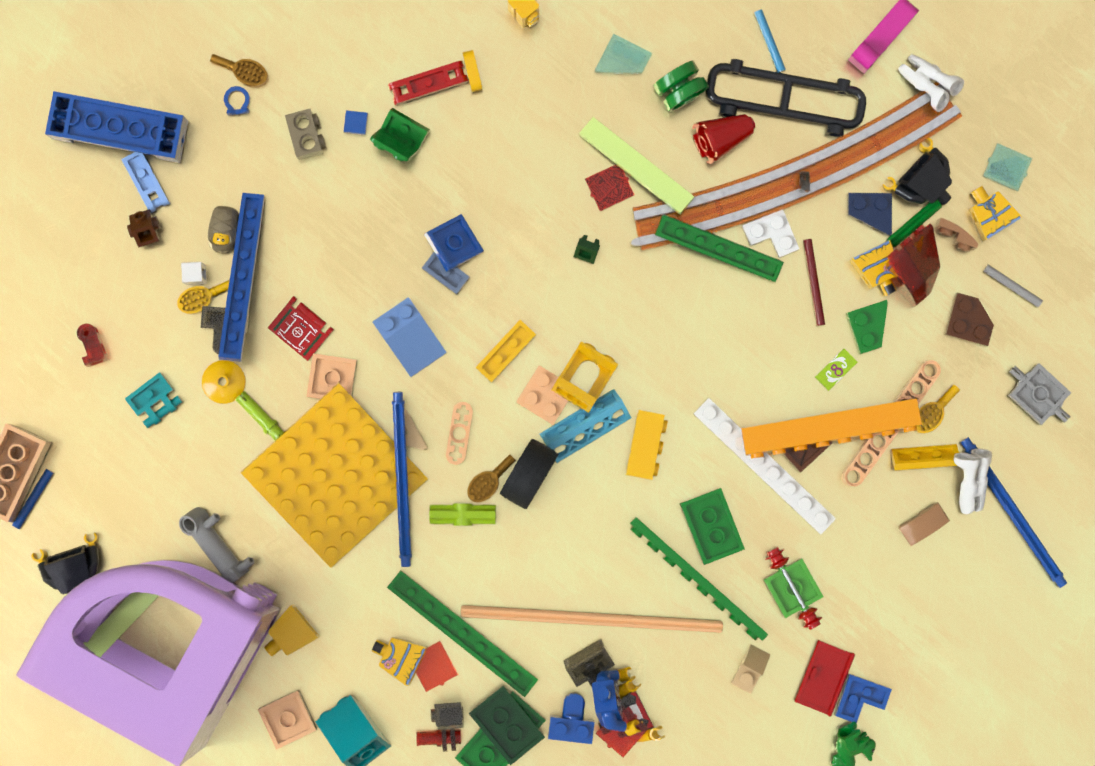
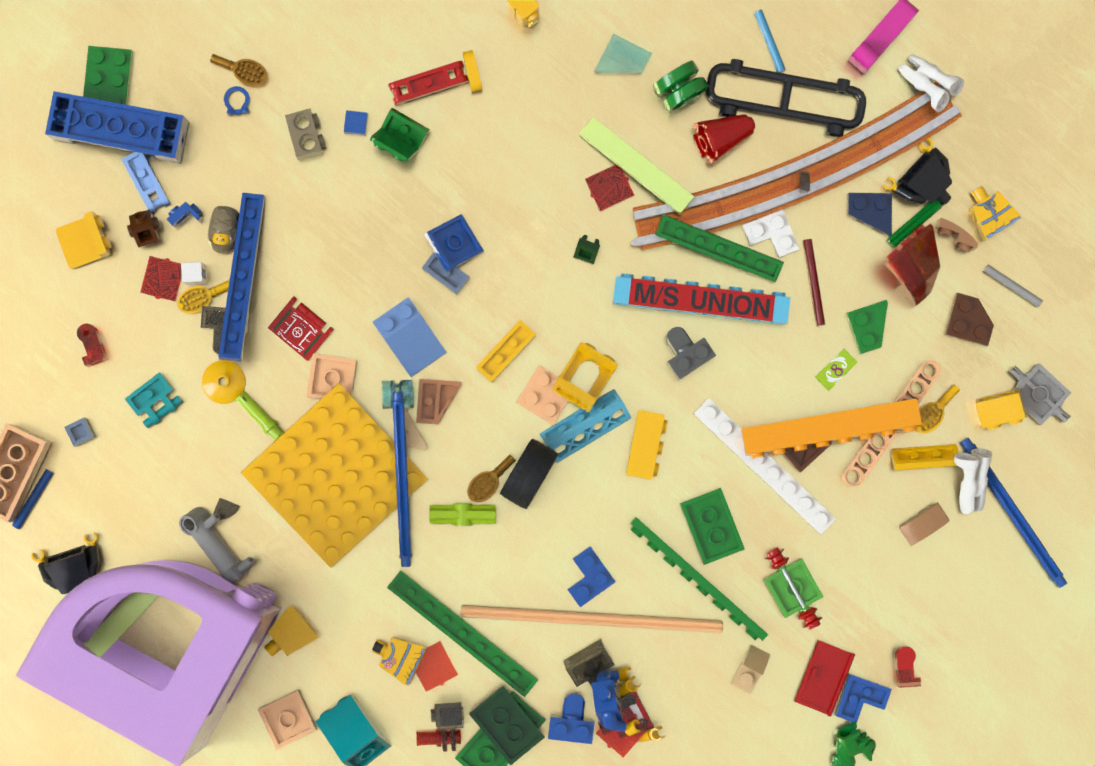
(79, 432): none -> sand blue plate
(83, 240): none -> yellow bracket
(108, 74): none -> green plate
(162, 278): none -> clear red piece
(179, 214): none -> blue bracket
(226, 509): none -> clear smoke tile
(391, 386): none -> clear light blue wheel
(434, 399): none -> nougat wing
(455, 415): light nougat beam -> none
(595, 580): none -> blue plate
(688, 355): none -> dark grey brick
(701, 300): none -> brick
(873, 269): yellow torso -> none
(904, 666): none -> leg
(1001, 409): none -> yellow brick
(1007, 167): clear light blue piece -> none

